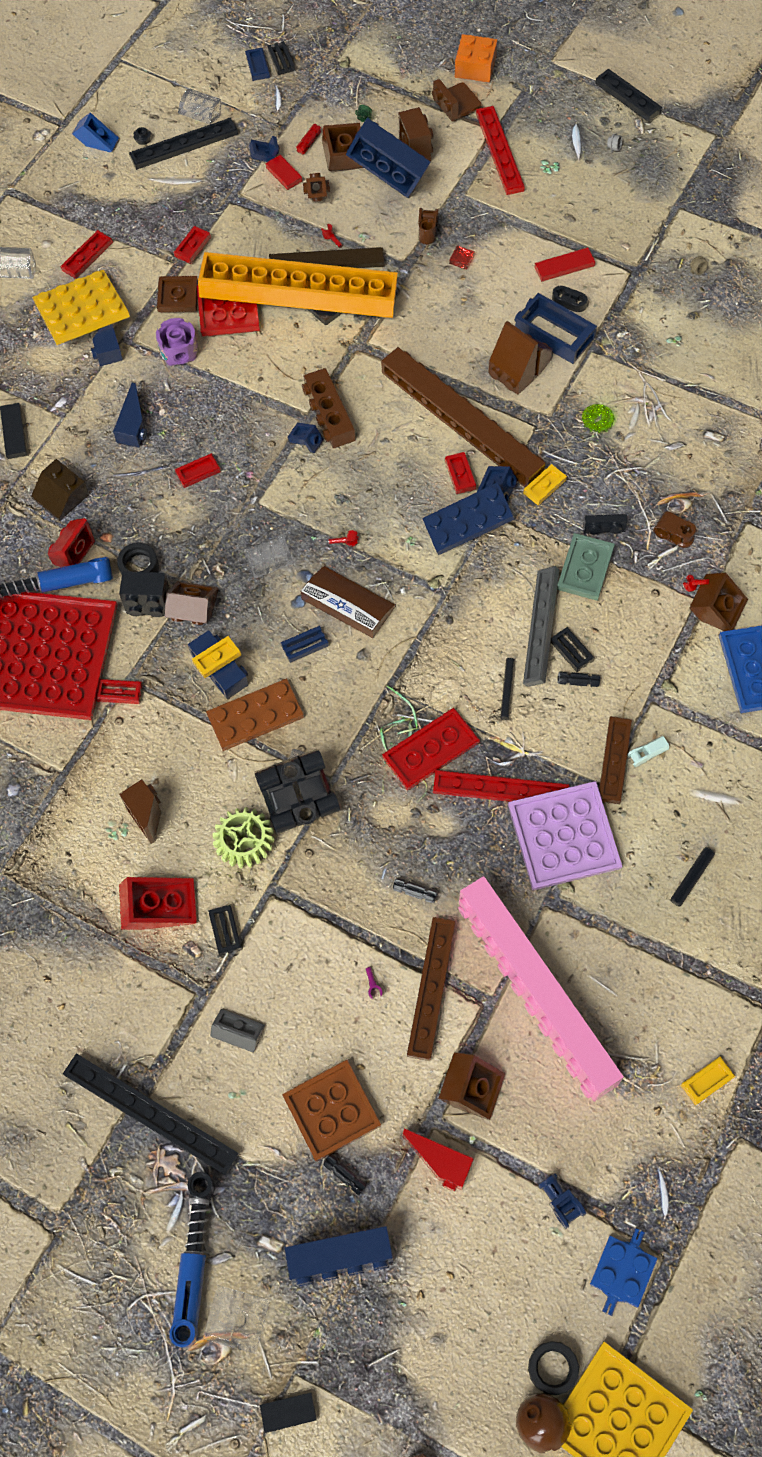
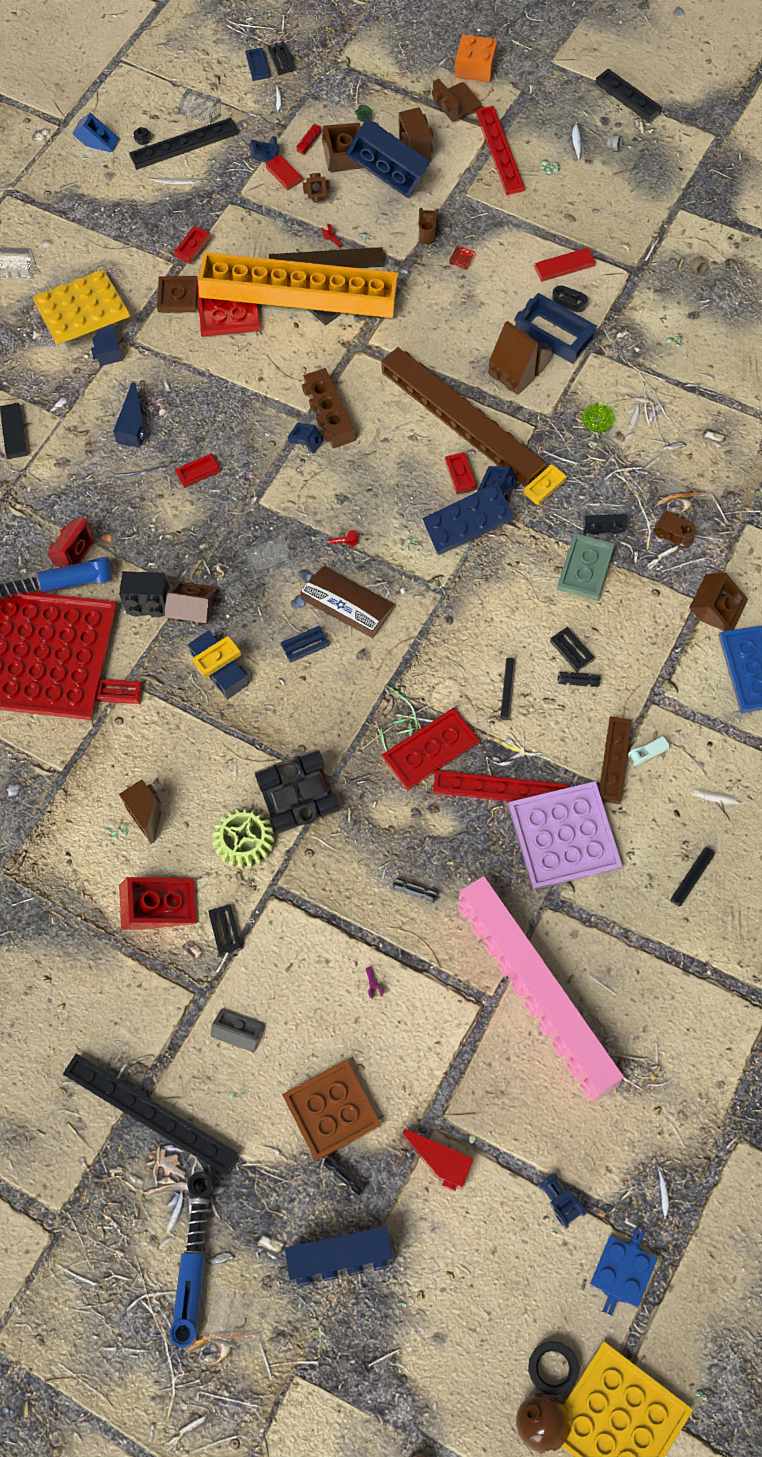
(59, 490): dark brown slope -> none
(86, 254): red tile -> none
(138, 549): black tyre -> none
(177, 341): medium lavender brick -> none
(254, 714): dark orange plate -> none
(288, 1412): black tile -> none
(431, 989): reddish brown plate -> none
(471, 1085): reddish brown slope -> none
(541, 626): dark grey tile -> none
(692, 583): red hand -> none
(707, 1080): yellow tile -> none

